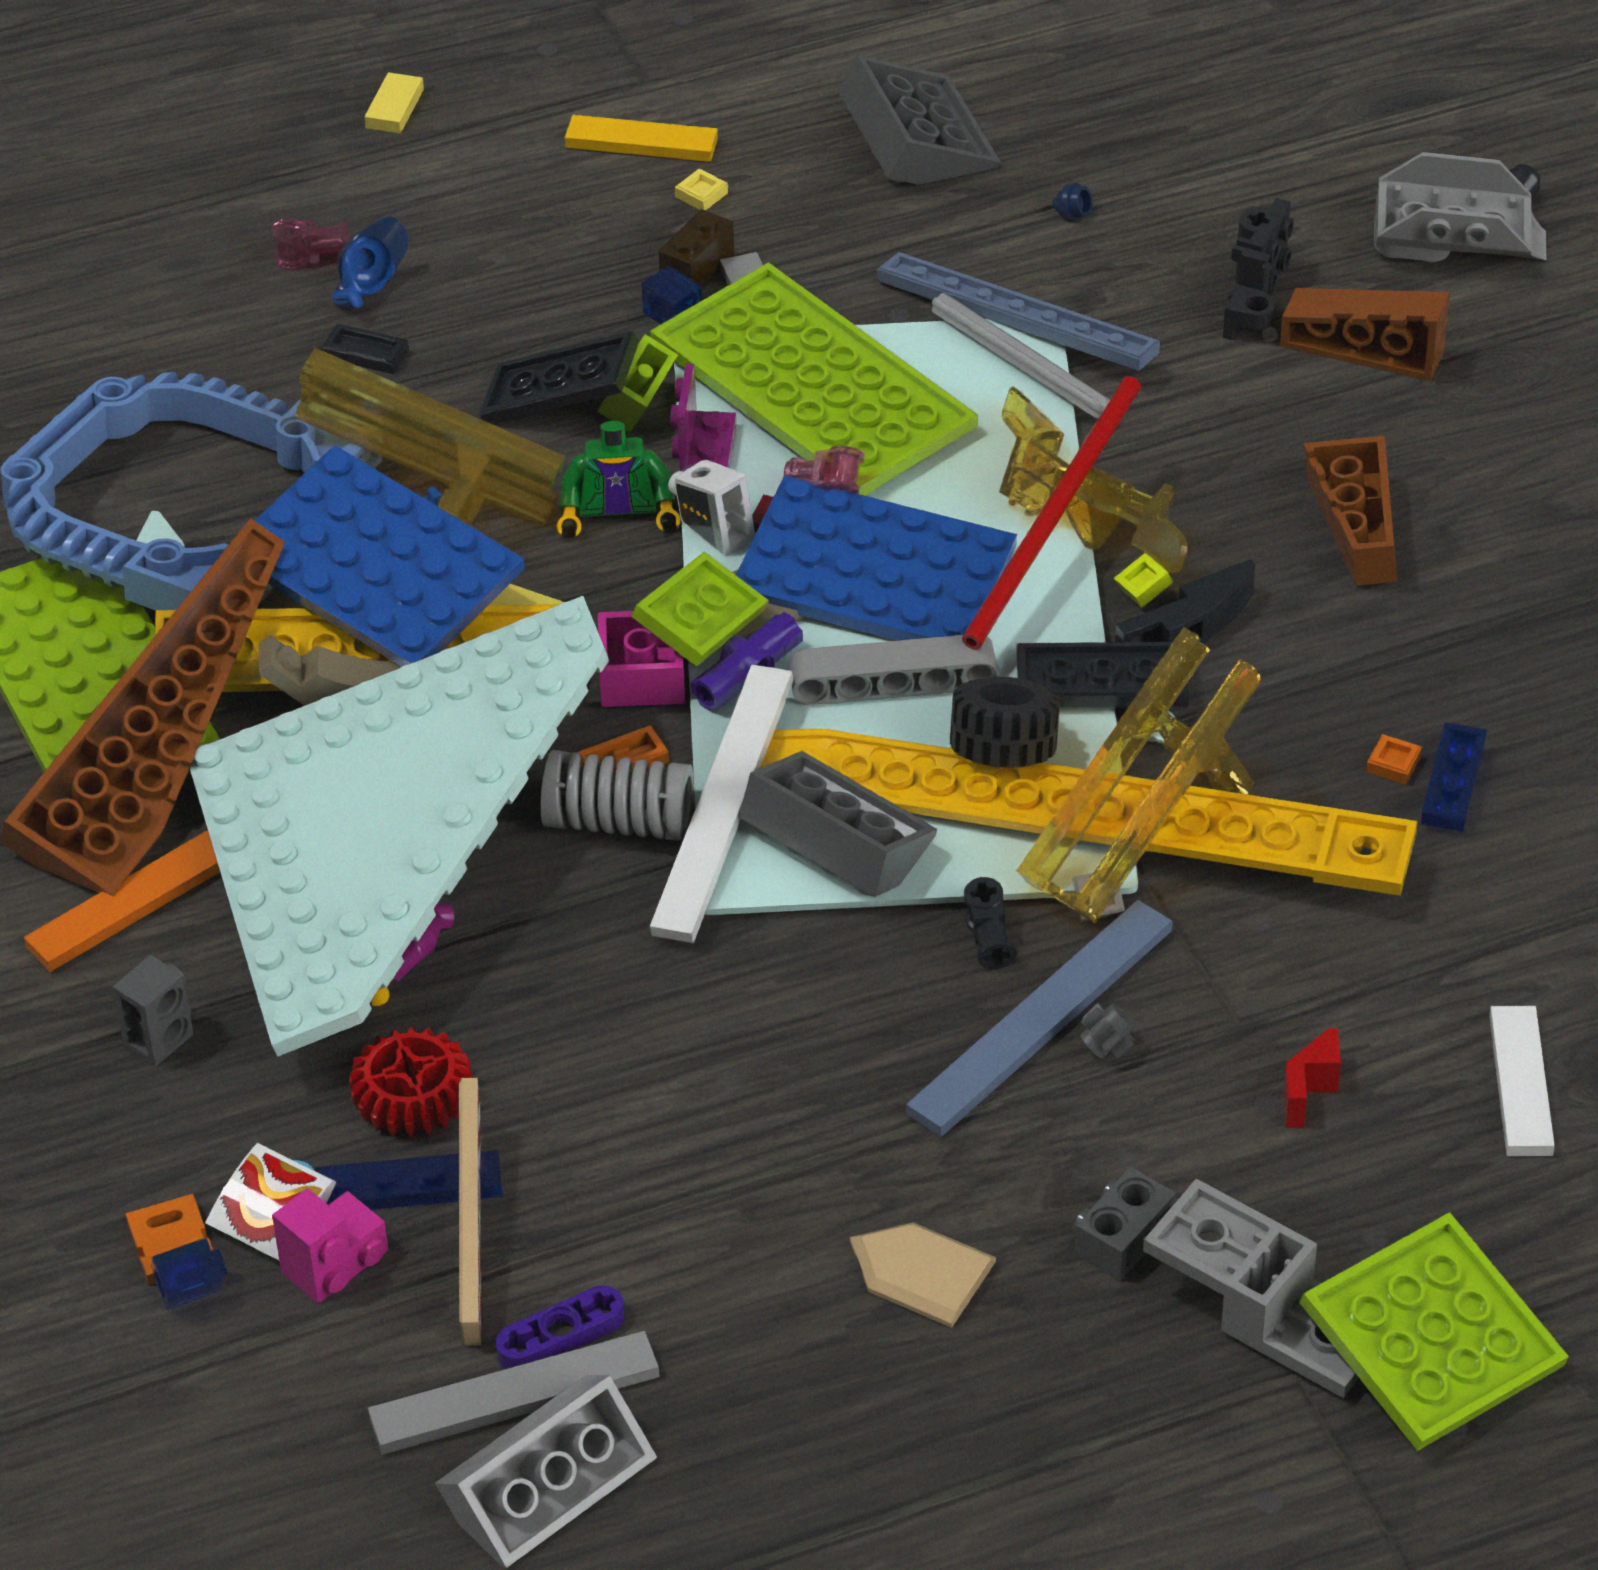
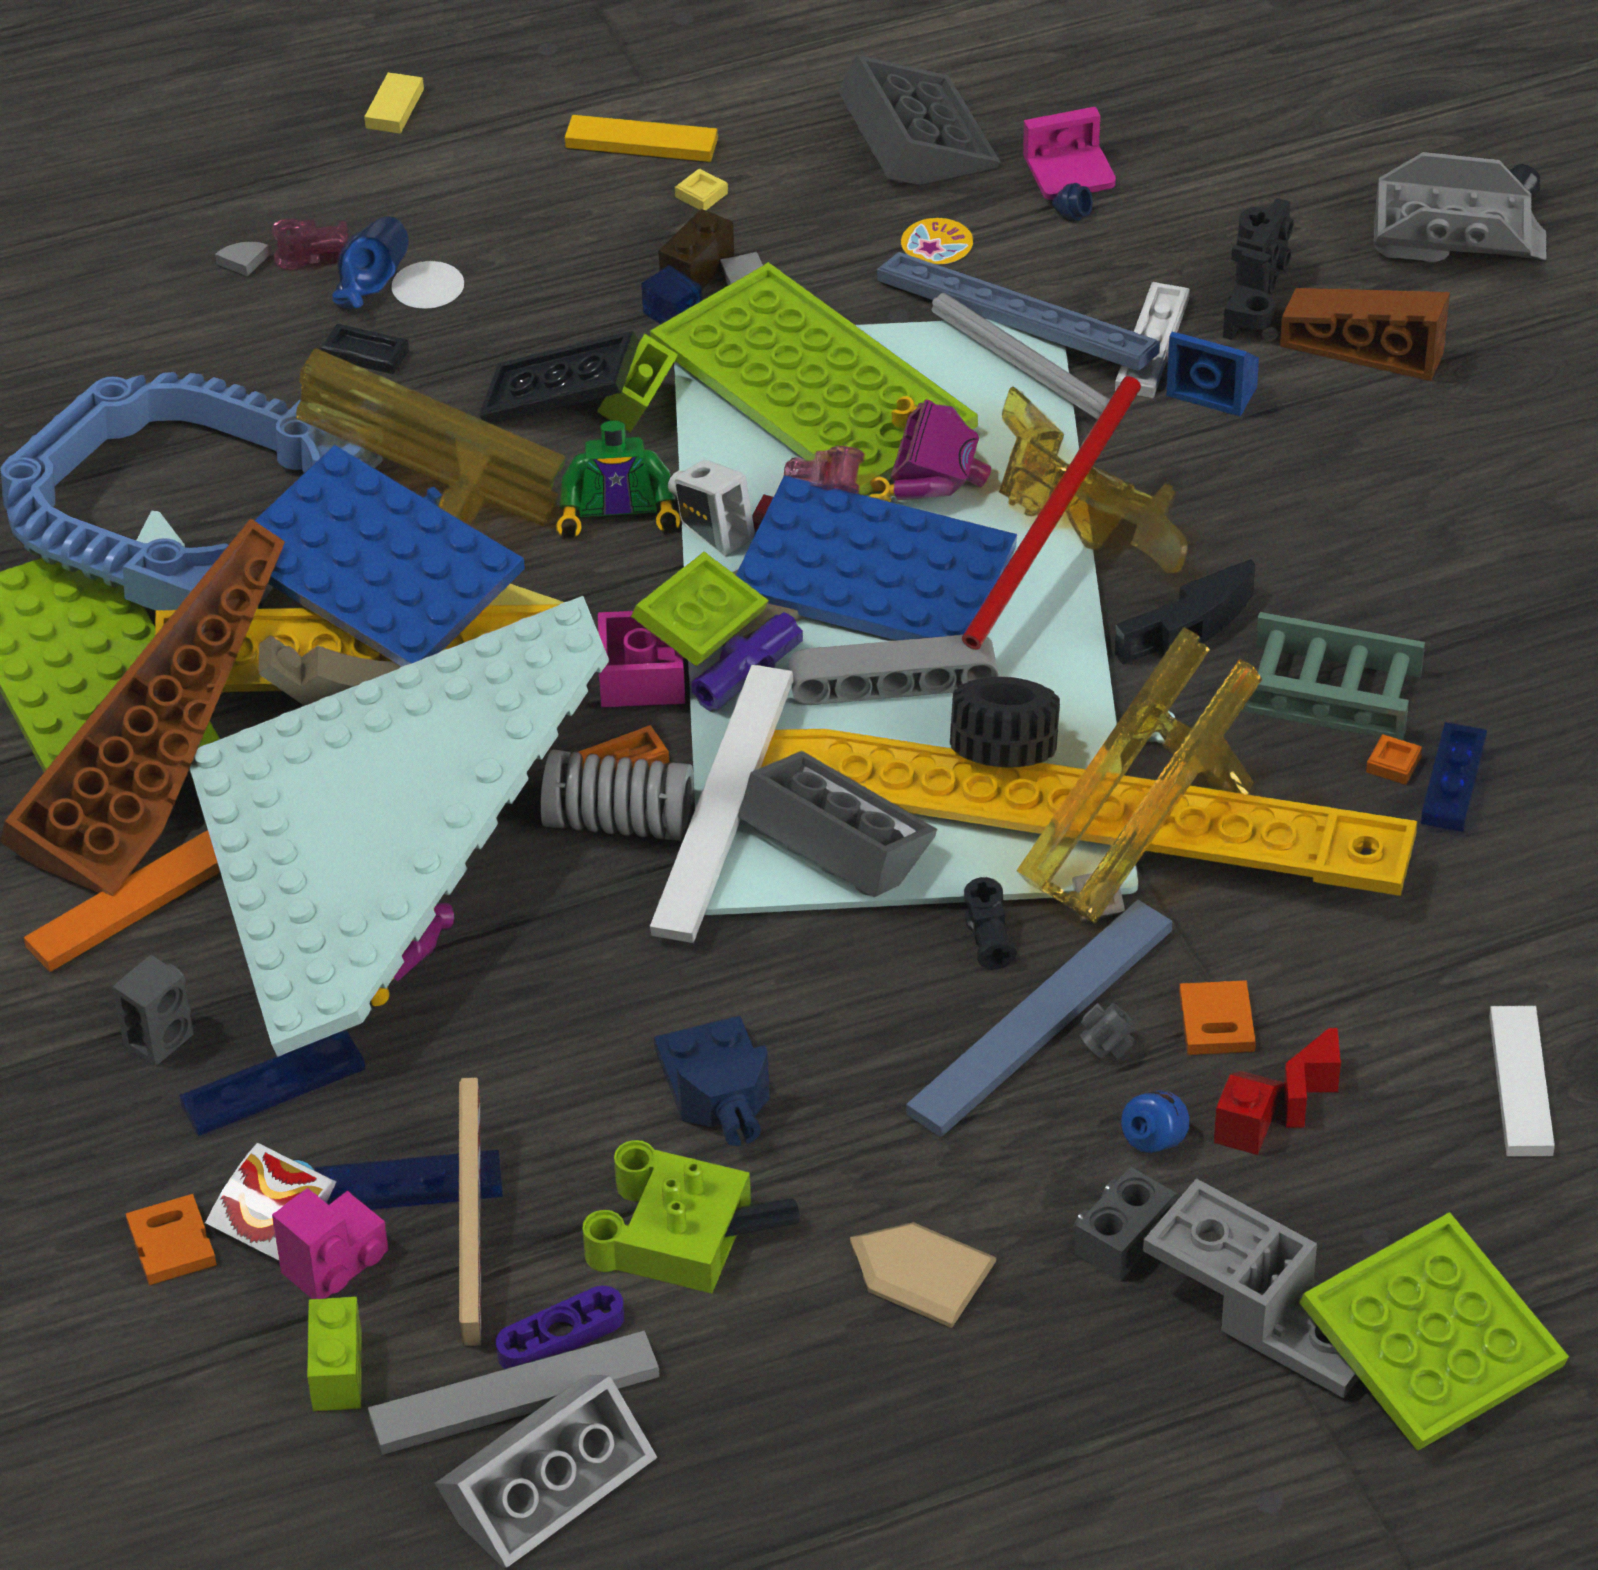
(188, 1273): clear blue brick -> none
(242, 256): none -> light grey tile
(271, 1082): none -> clear blue tile
(334, 1354): none -> lime brick
(409, 1081): red gear -> none
(427, 284): none -> white sticker
(682, 1219): none -> lime piece
(700, 433): magenta bracket -> none
(716, 1076): none -> dark blue plate
(932, 455): none -> magenta torso
(937, 240): none -> sticker
(1066, 151): none -> dark pink bracket
(1093, 671): black tile -> none
(1143, 580): neon yellow plate -> none
(1155, 1121): none -> blue head
(1158, 318): none -> white tile
(1210, 374): none -> blue slope
(1211, 1012): none -> orange piece
(1246, 1111): none -> red slope
(1330, 705): none -> sand green fence
(1355, 500): dark orange wedge -> none

